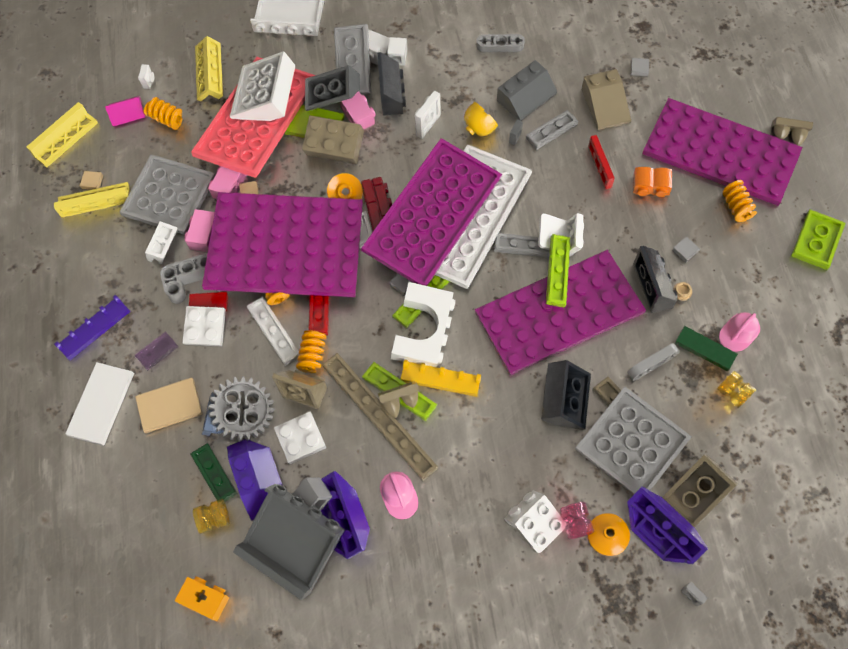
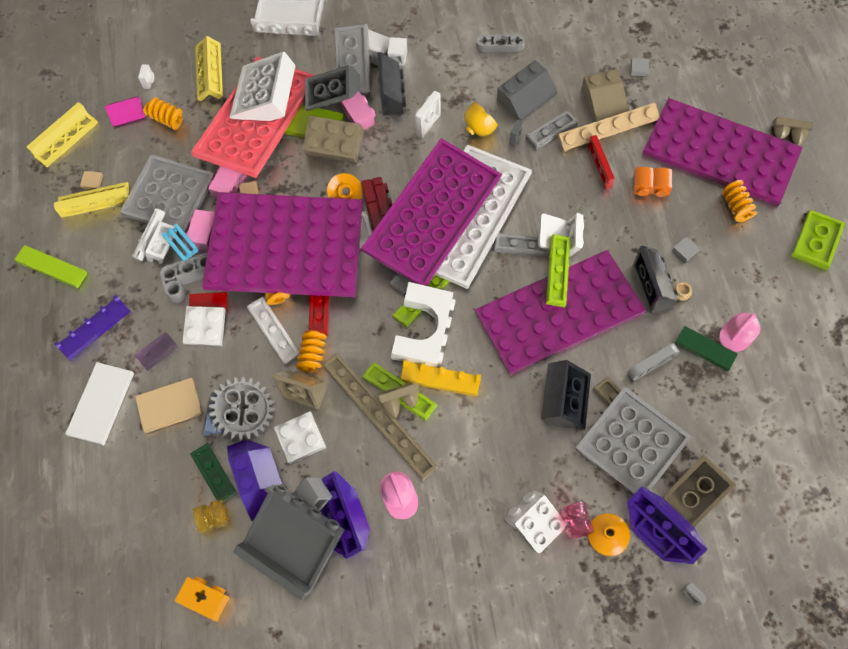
(51, 266): none -> lime tile
(141, 248): none -> white axle
(171, 232): none -> medium azure tile
(608, 126): none -> tan plate
(733, 382): clear yellow wheel -> none

